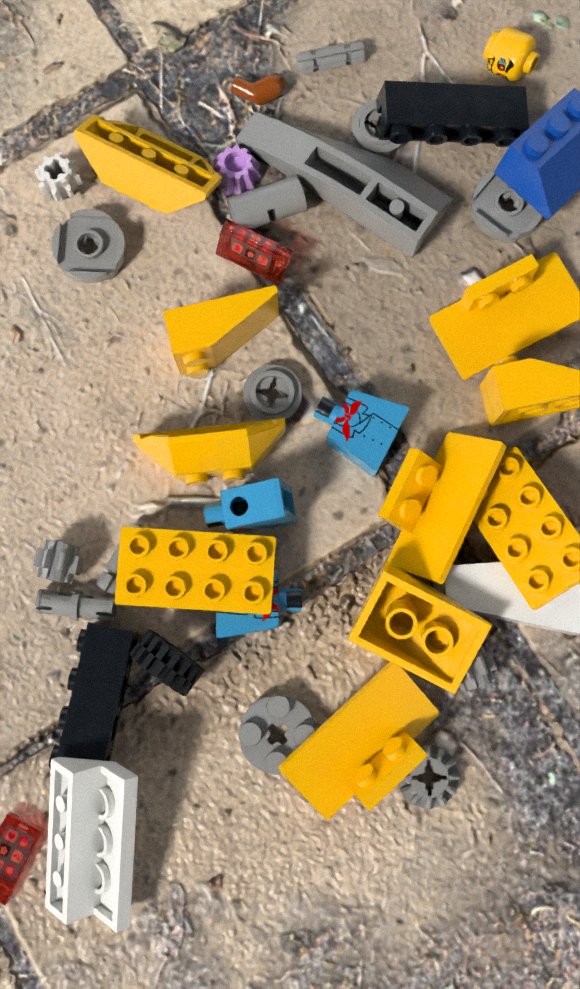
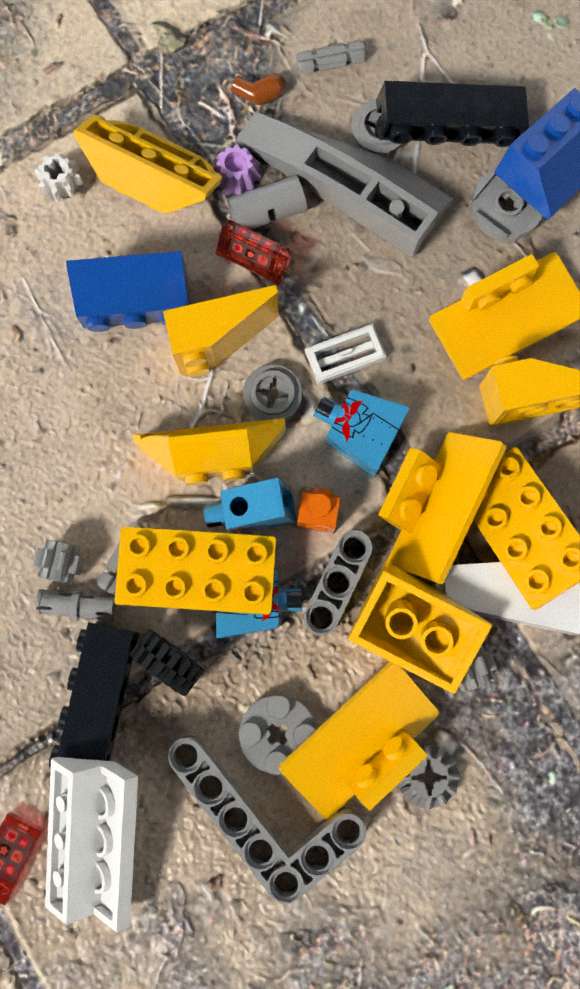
(103, 262): light grey plate -> none
(127, 289): none -> blue slope
(256, 828): none -> light grey beam
(316, 365): none -> white tile
(318, 510): none -> orange brick
(348, 567): none -> light grey beam
(511, 53): yellow head -> none

